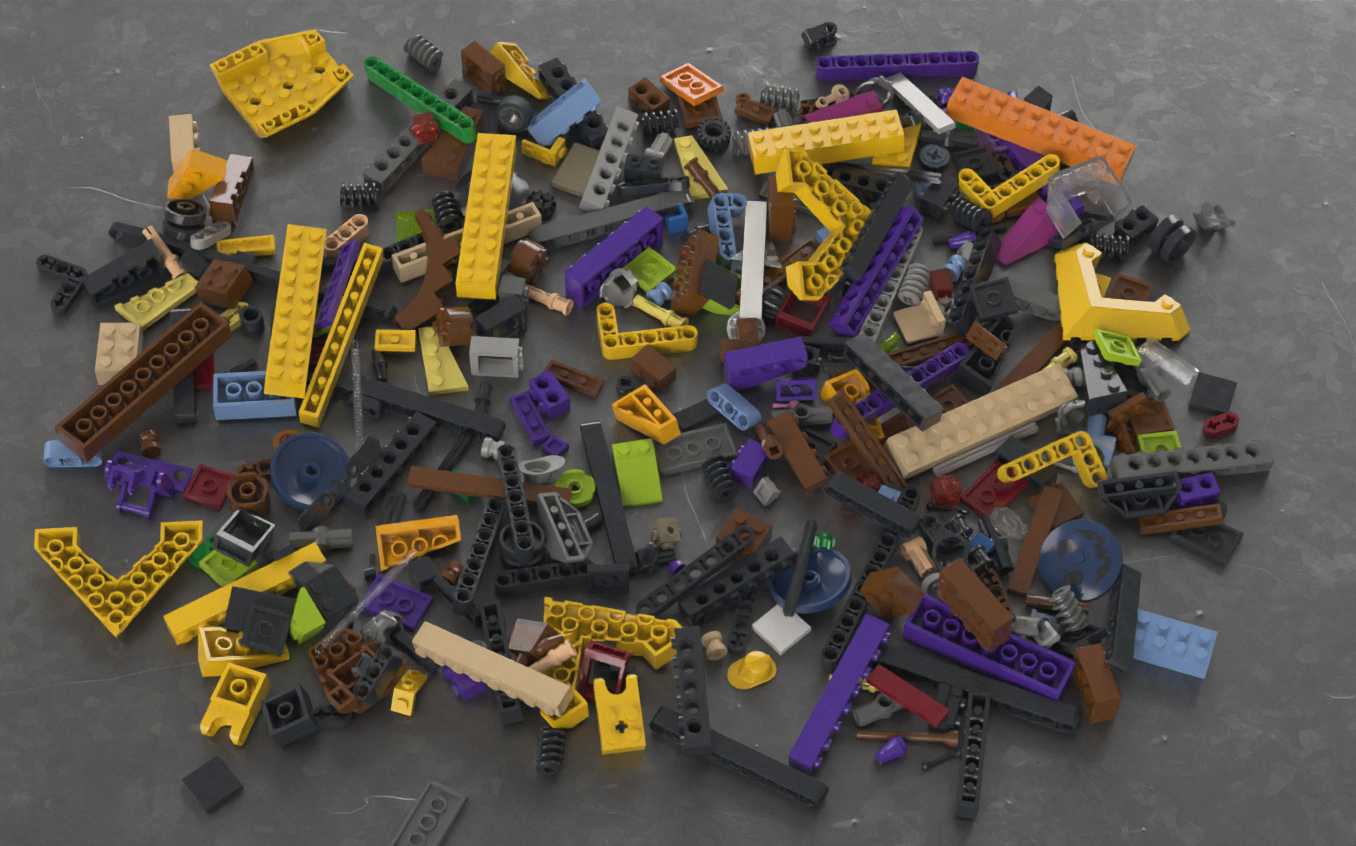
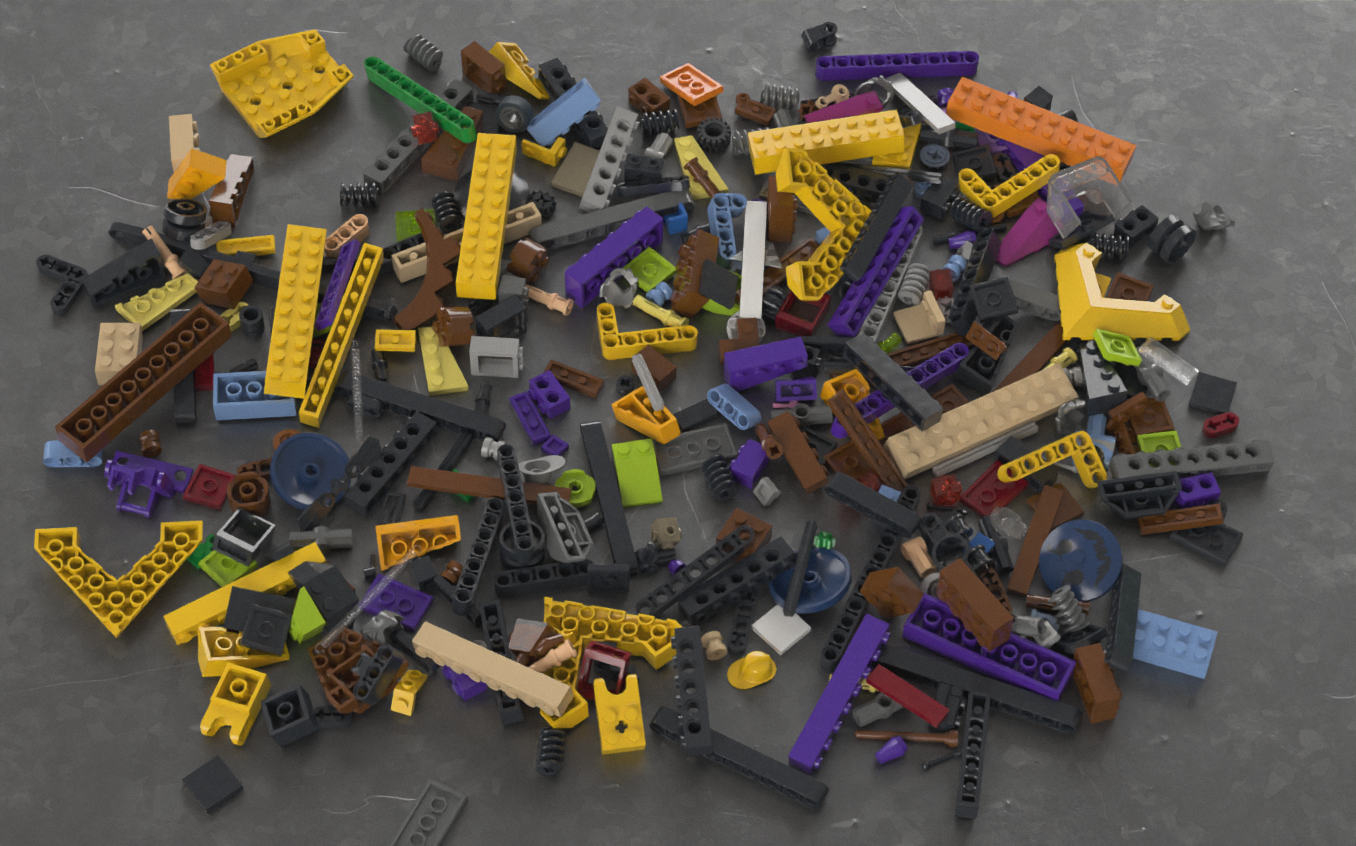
(648, 382): none -> light grey axle

